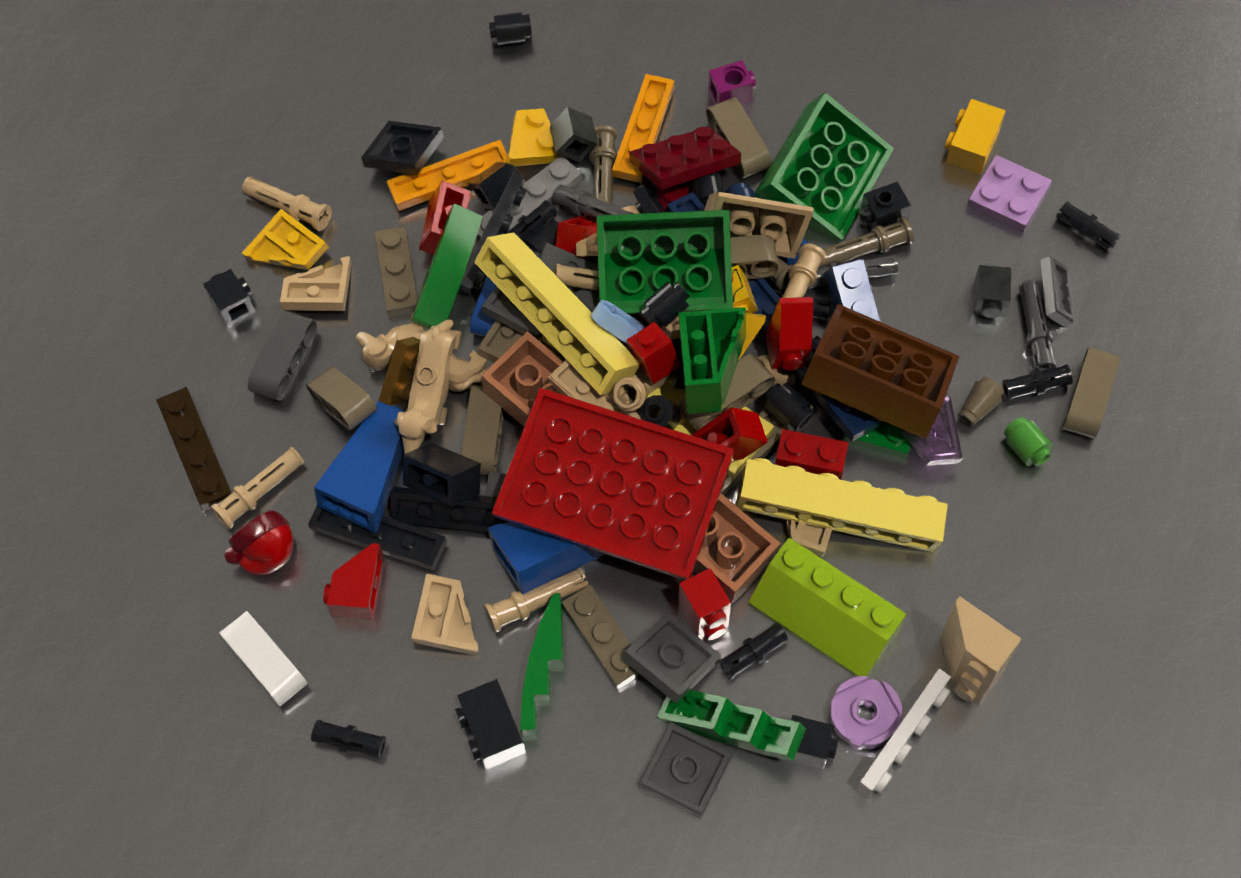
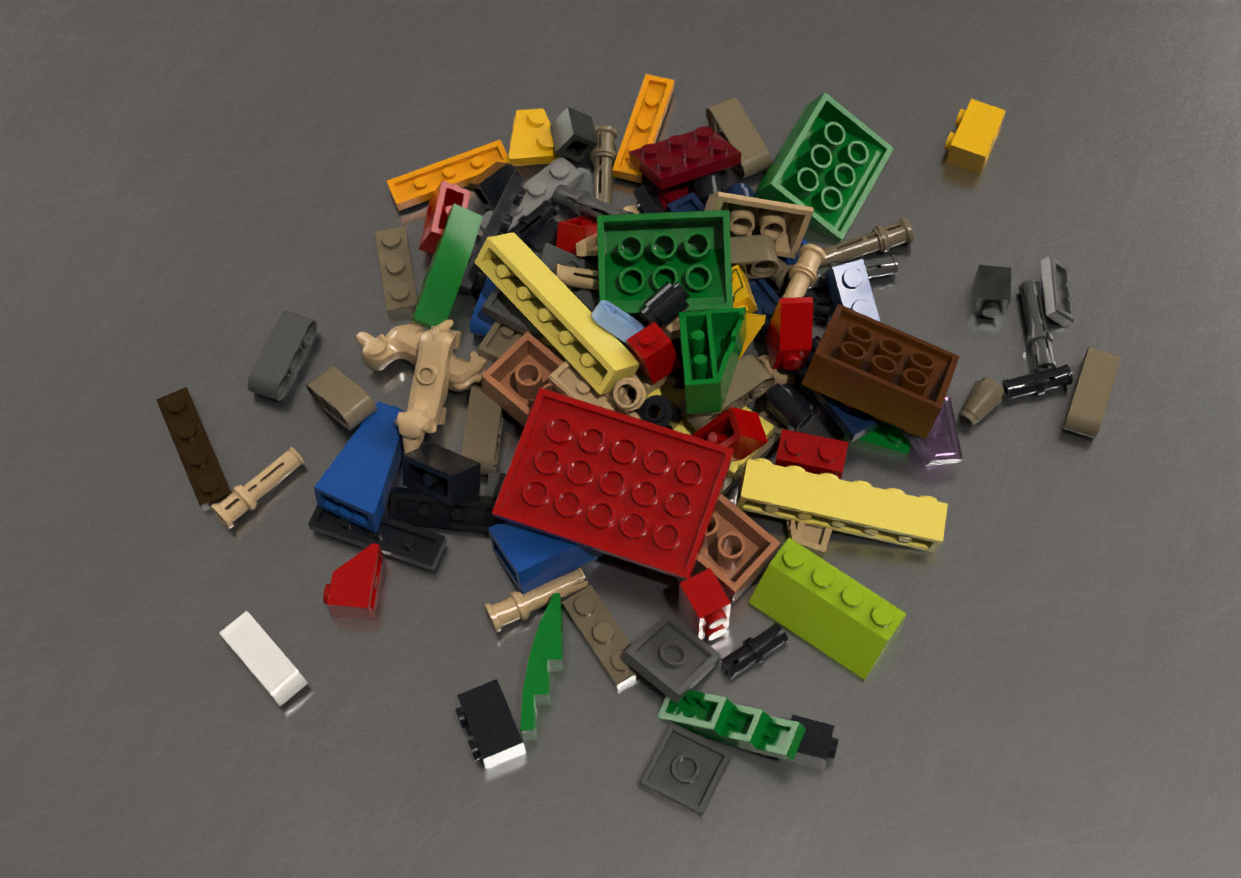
(229, 296): black brick -> none
(262, 544): piece -> none
(286, 244): yellow wing -> none
(297, 206): tan pin -> none
(317, 288): tan wing -> none
(348, 739): black pin -> none
(400, 372): pearl gold plate -> none
(402, 147): black plate -> none
(443, 617): tan wing -> none
(510, 28): black brick -> none
(731, 82): magenta brick -> none
(858, 731): lavender plate -> none
(884, 206): black brick -> none
(897, 747): white plate -> none
(975, 651): tan slope -> none
(1009, 193): lavender plate -> none
(1028, 442): bright green brick -> none
(1088, 226): black pin -> none

